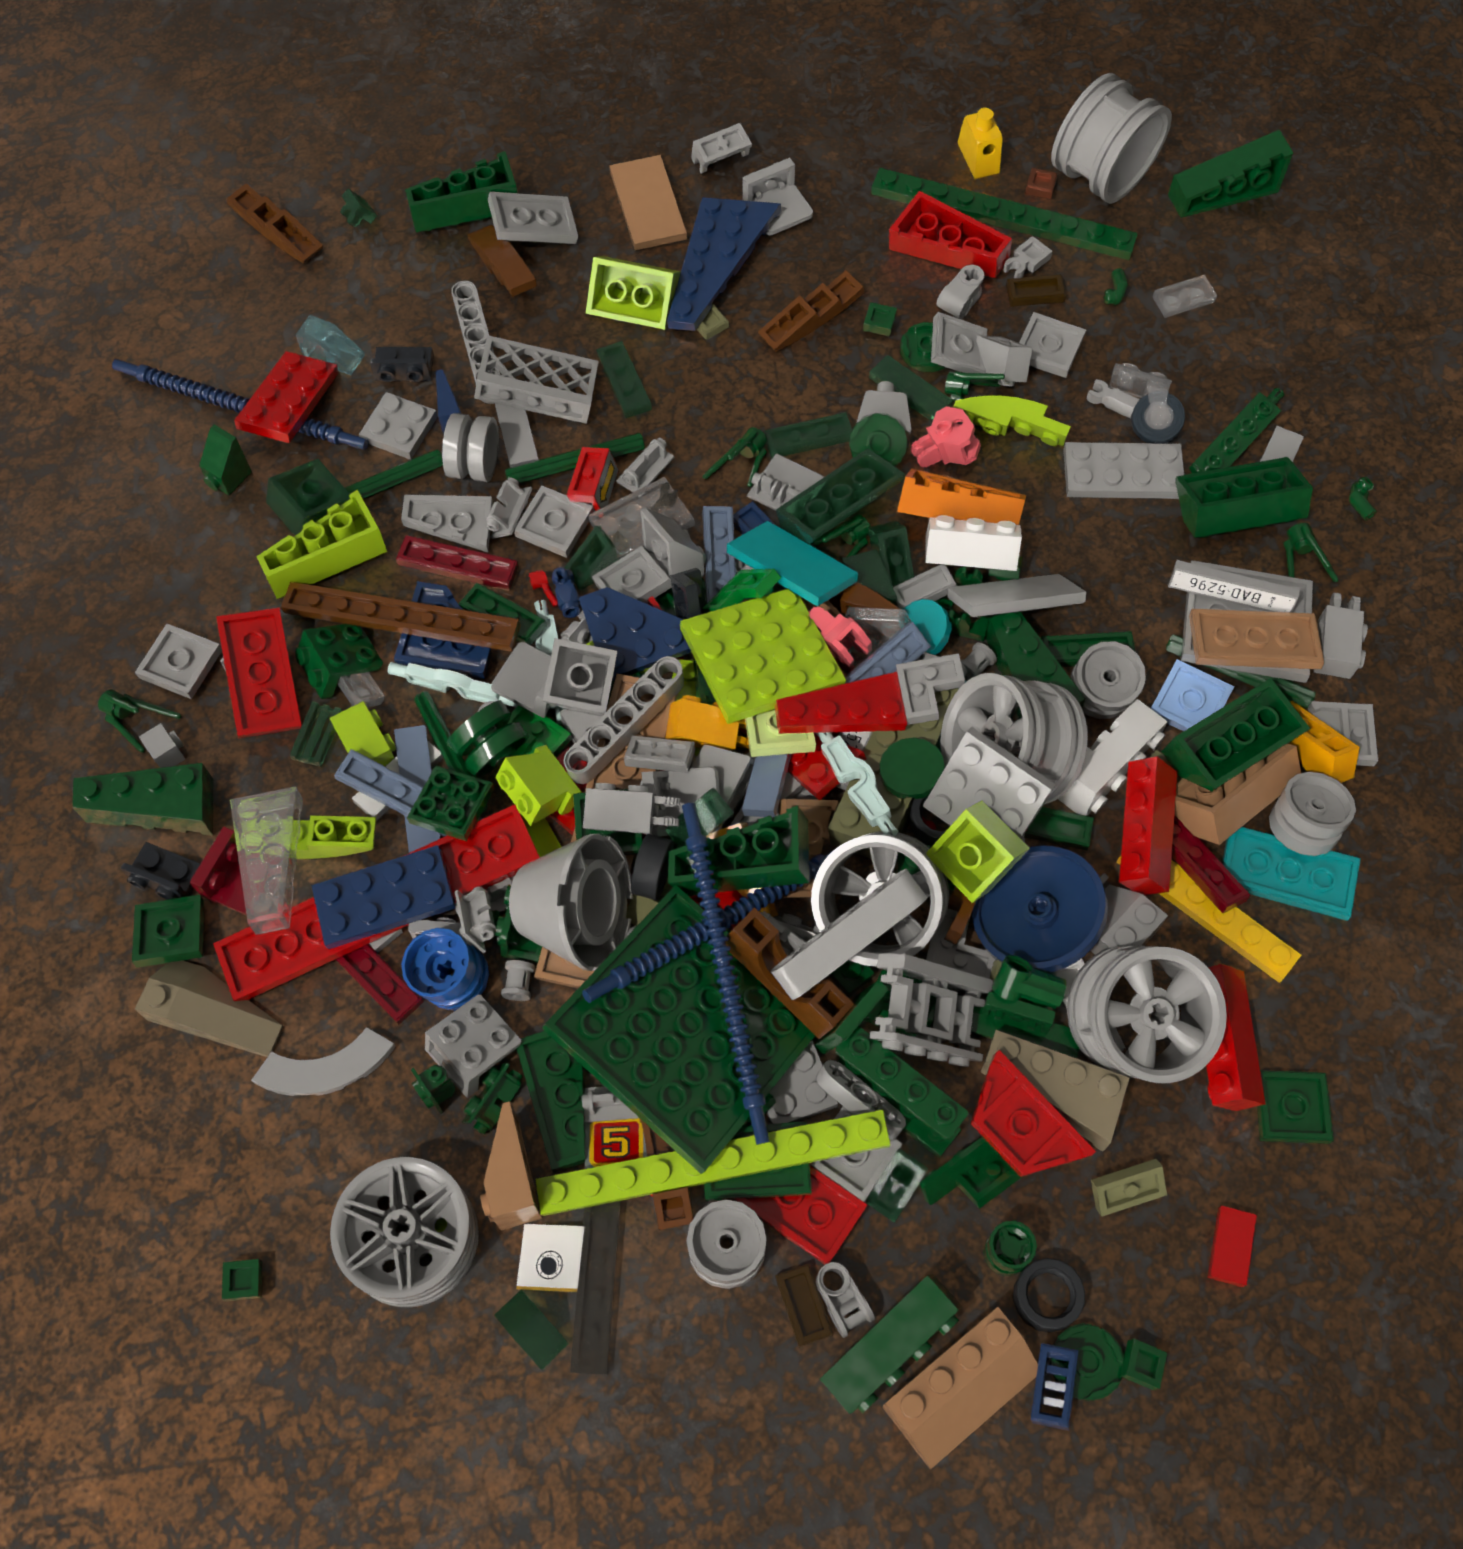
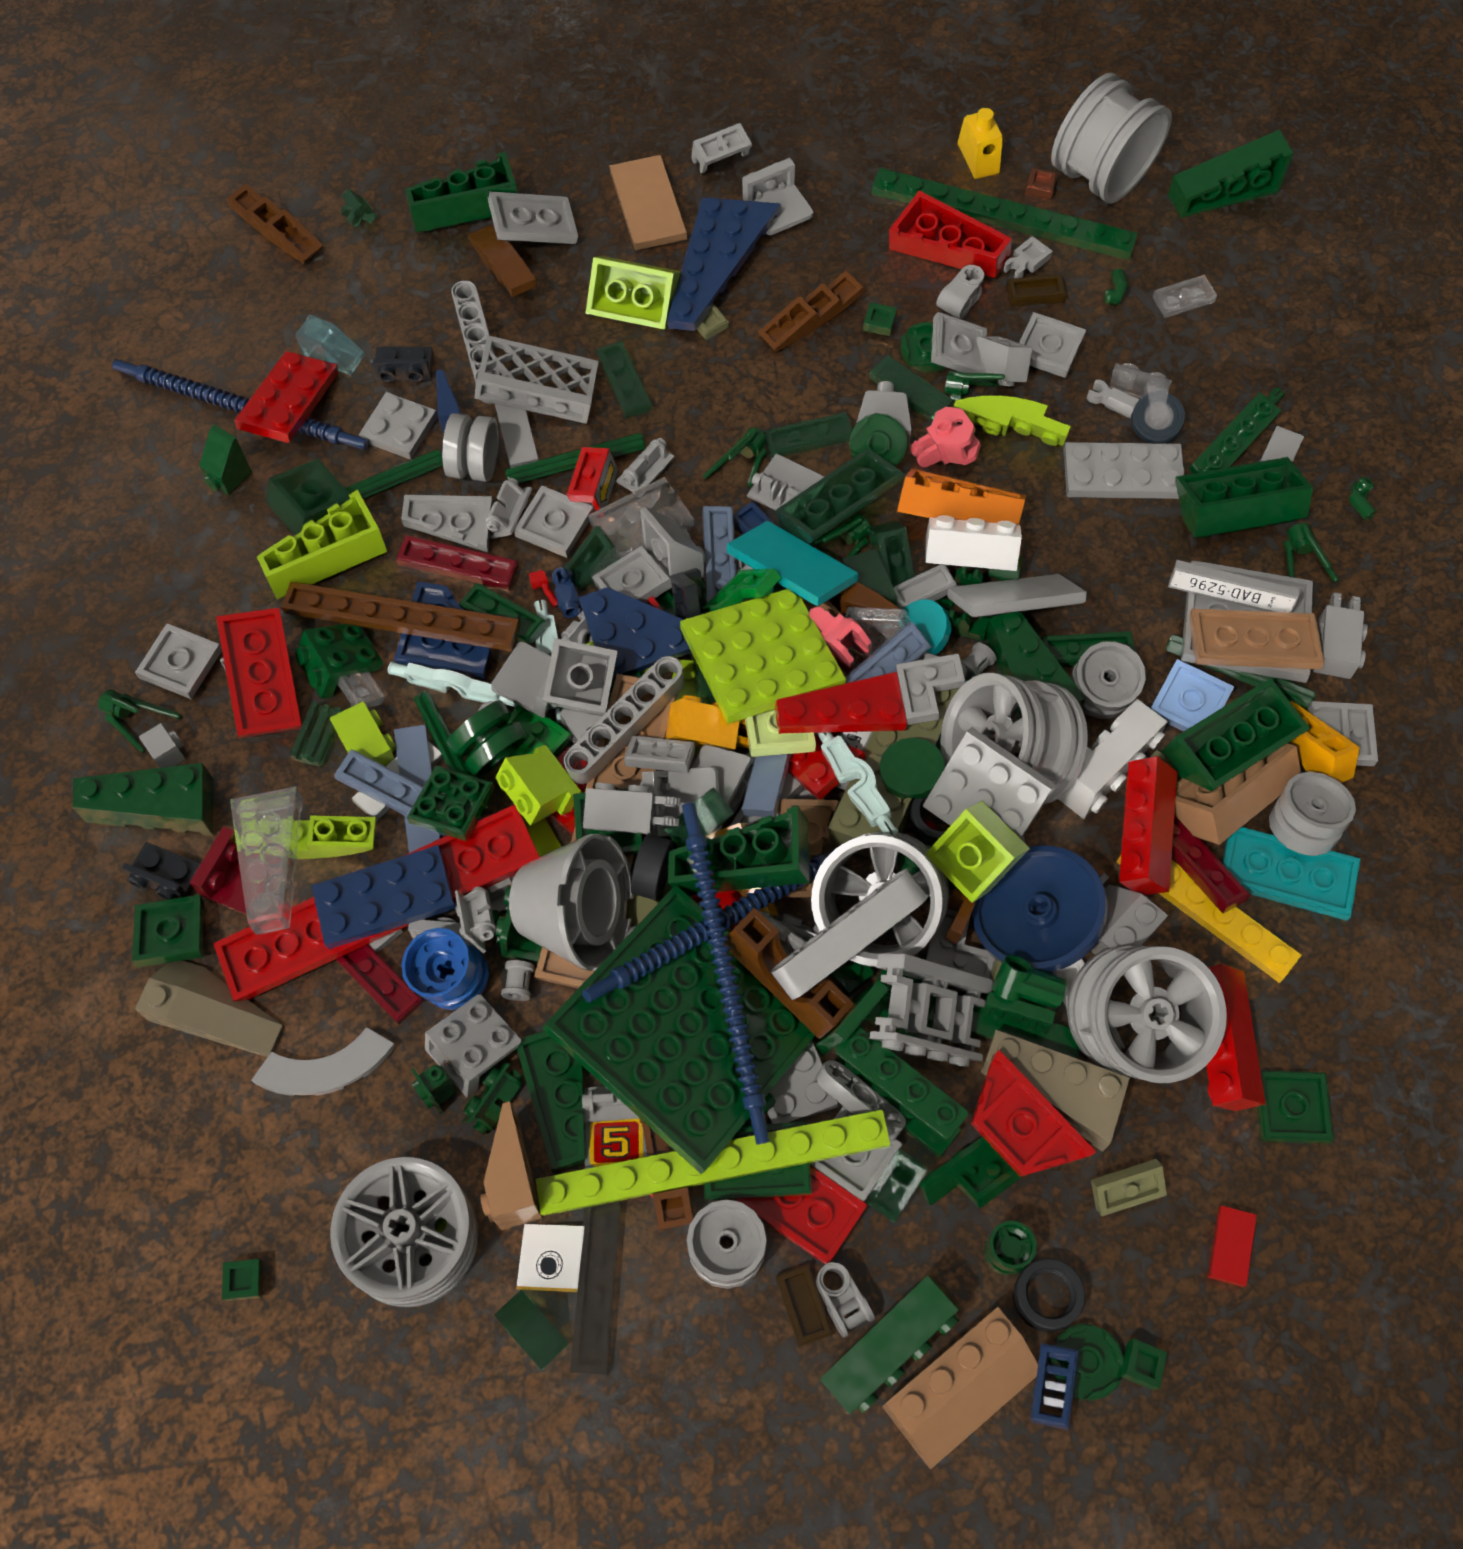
(1061, 828): dark green tile -> none

